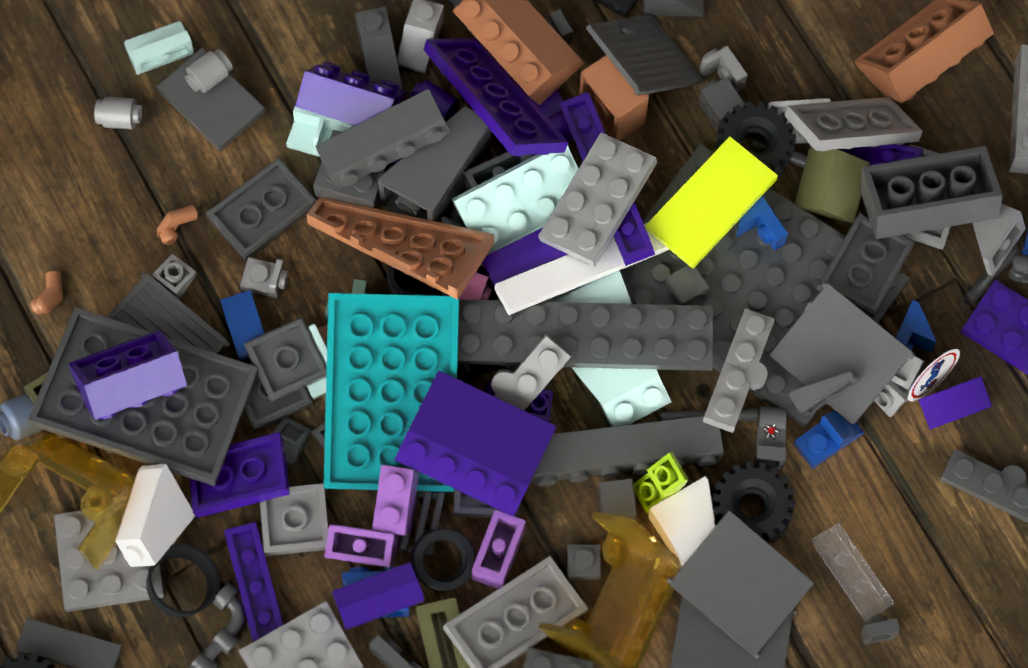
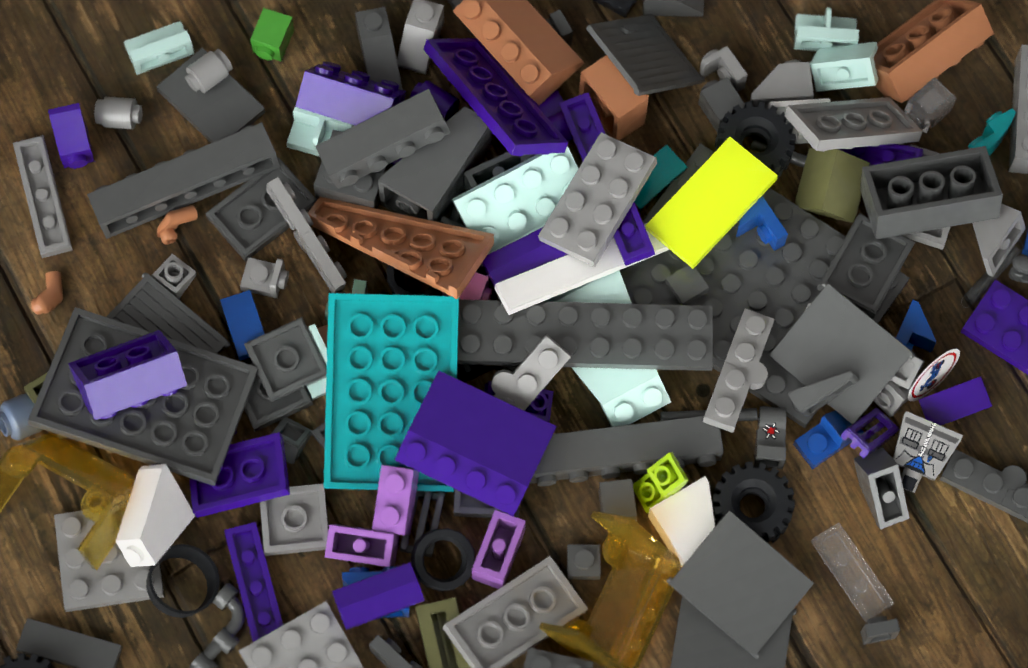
(42, 196): none -> light grey tile
(71, 136): none -> dark purple slope
(183, 180): none -> dark grey brick
(272, 35): none -> bright green brick
(314, 246): none -> light grey hinge
(667, 169): none -> teal slope
(785, 83): none -> light grey slope
(824, 31): none -> light aqua panel
(844, 66): none -> light aqua panel
(860, 441): none -> dark purple tile
(882, 488): none -> dark grey slope
(923, 449): none -> torso
(930, 105): none -> clear brick
(995, 131): none -> teal slope

